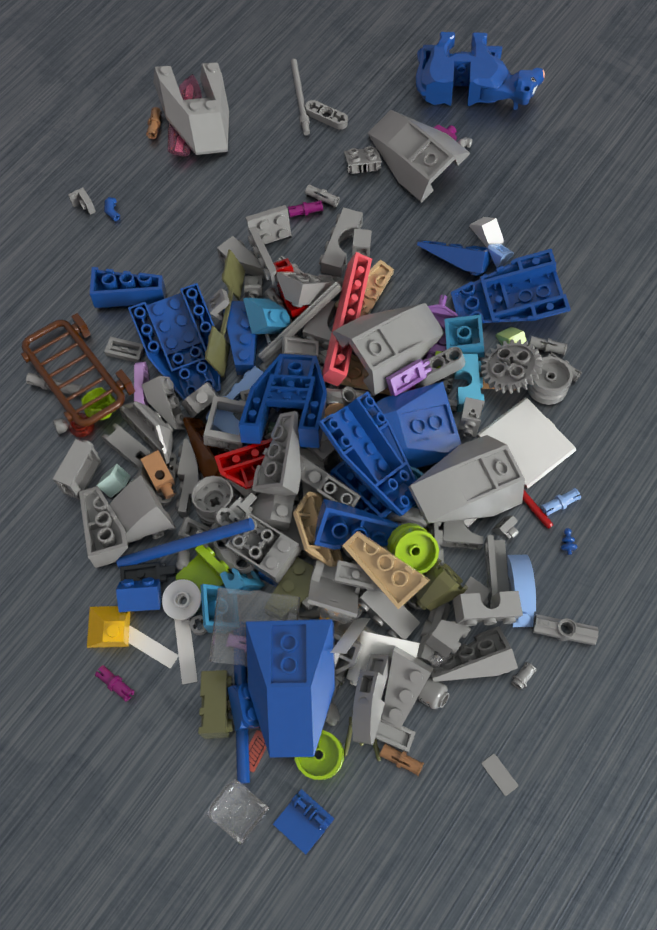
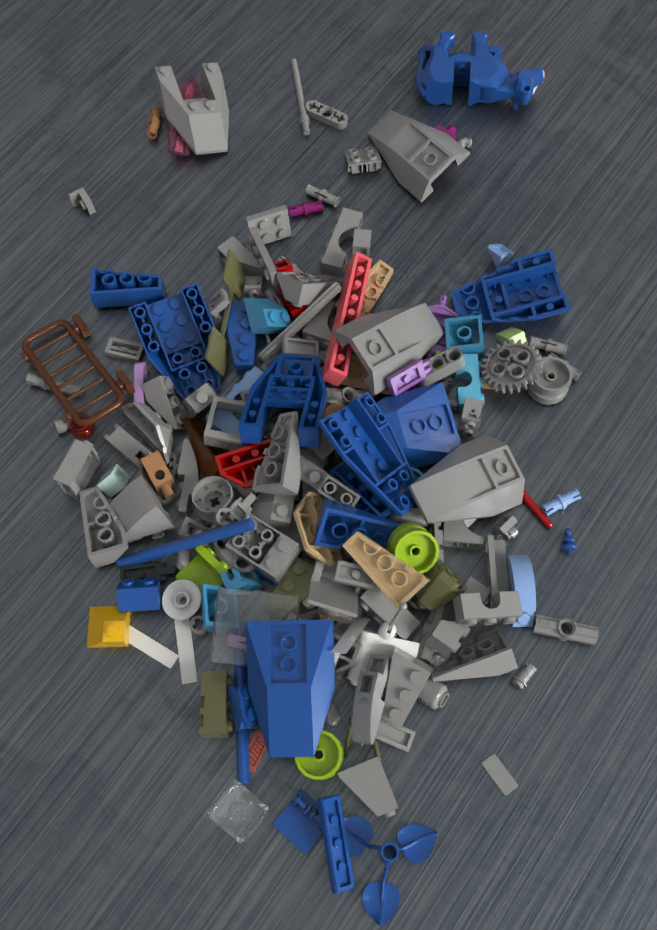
(99, 405): lime hair -> none
(109, 205): blue arm -> none
(114, 683): magenta pin -> none
(335, 843): none -> blue tile
(371, 786): none -> light grey slope
(390, 626): none -> hinge
(401, 759): medium nougat pin -> none
(415, 842): none -> blue plant
(472, 258): blue wedge -> none
(487, 231): white slope -> none
(531, 439): white piece -> none

